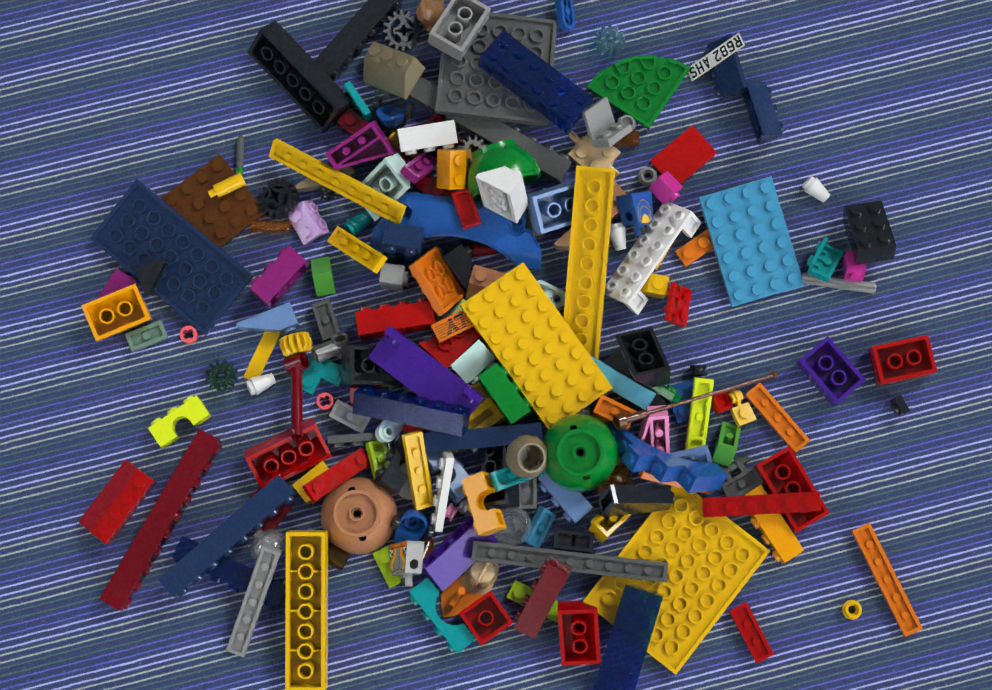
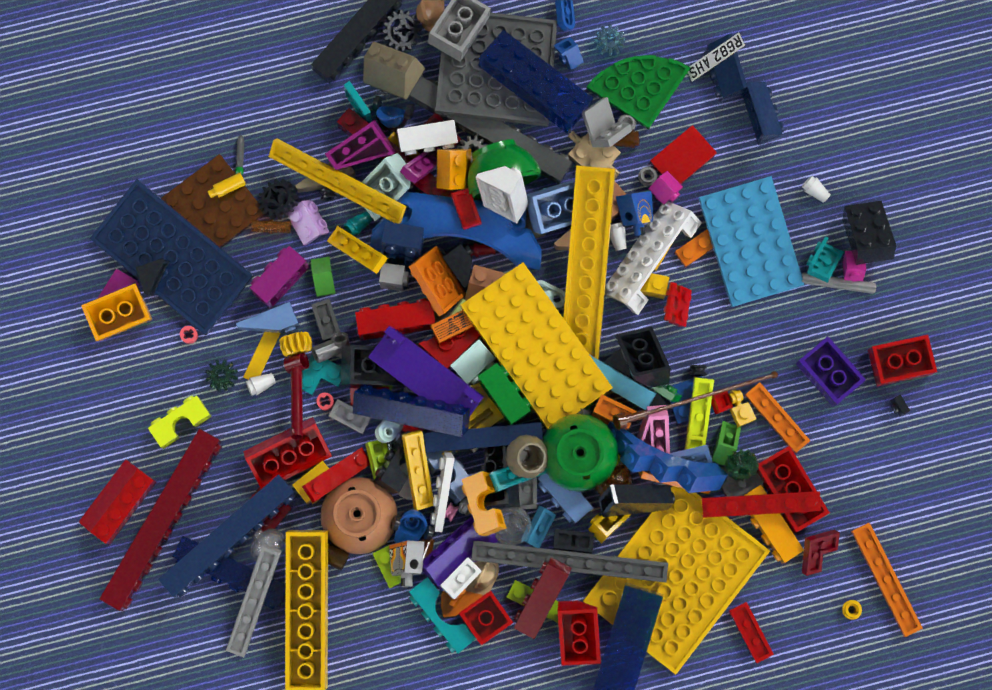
(146, 336): sand green plate -> none
(299, 76): black brick -> none
(356, 439): dark grey hinge -> none
(460, 578): none -> white plate
(569, 53): none -> blue brick
(741, 464): none -> clear green gear
(814, 549): none -> dark red plate

